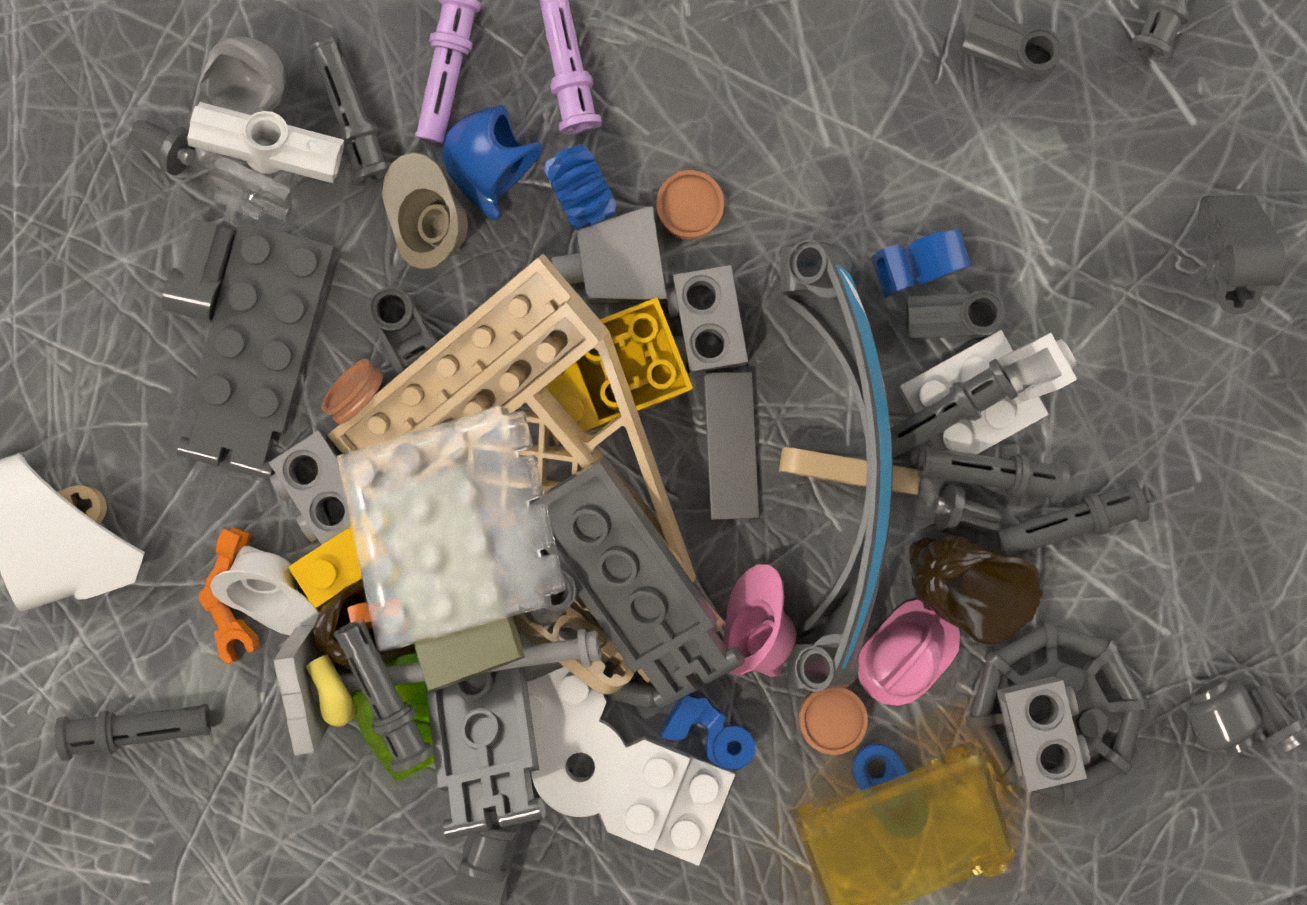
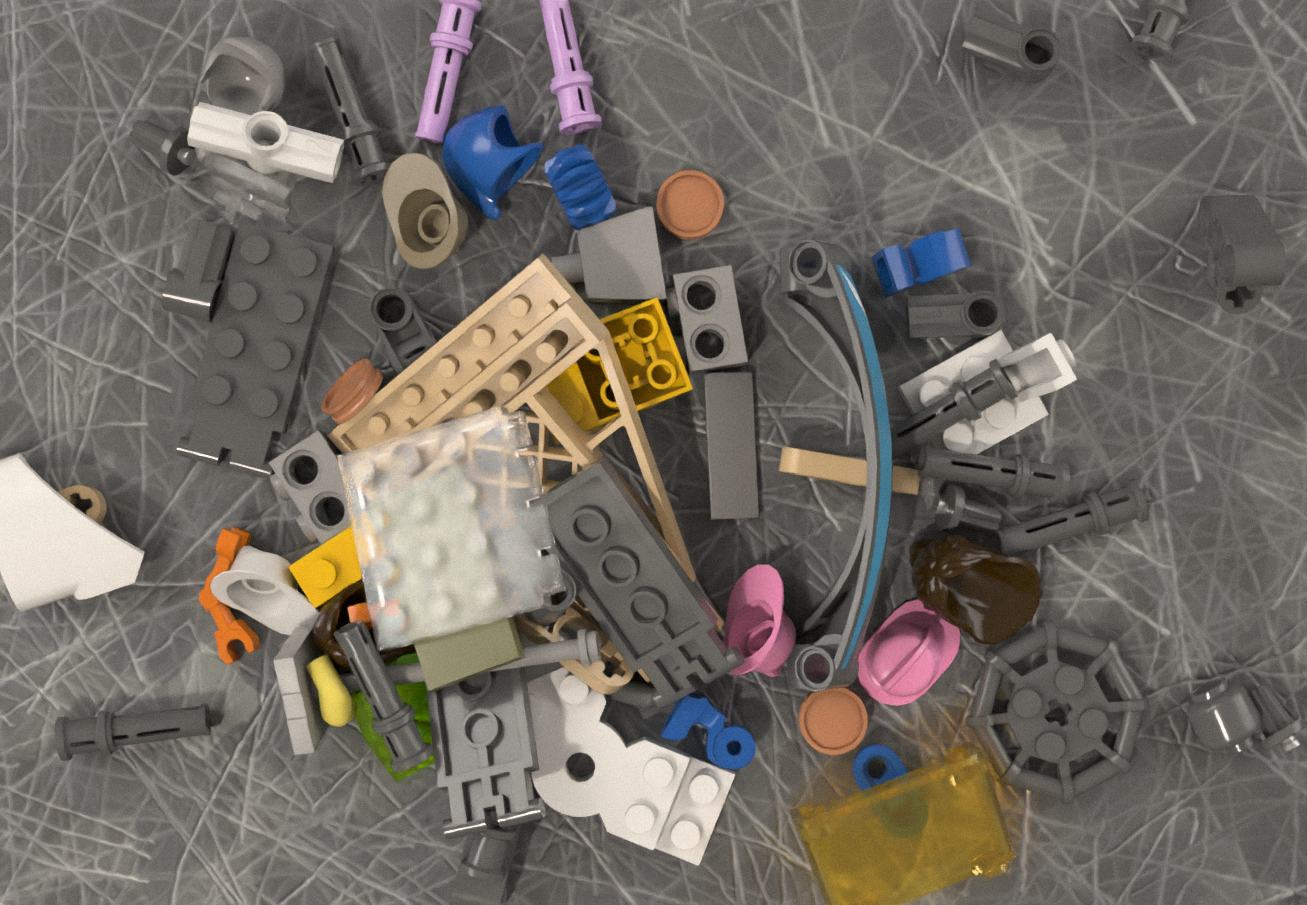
(1031, 737): light grey brick -> none

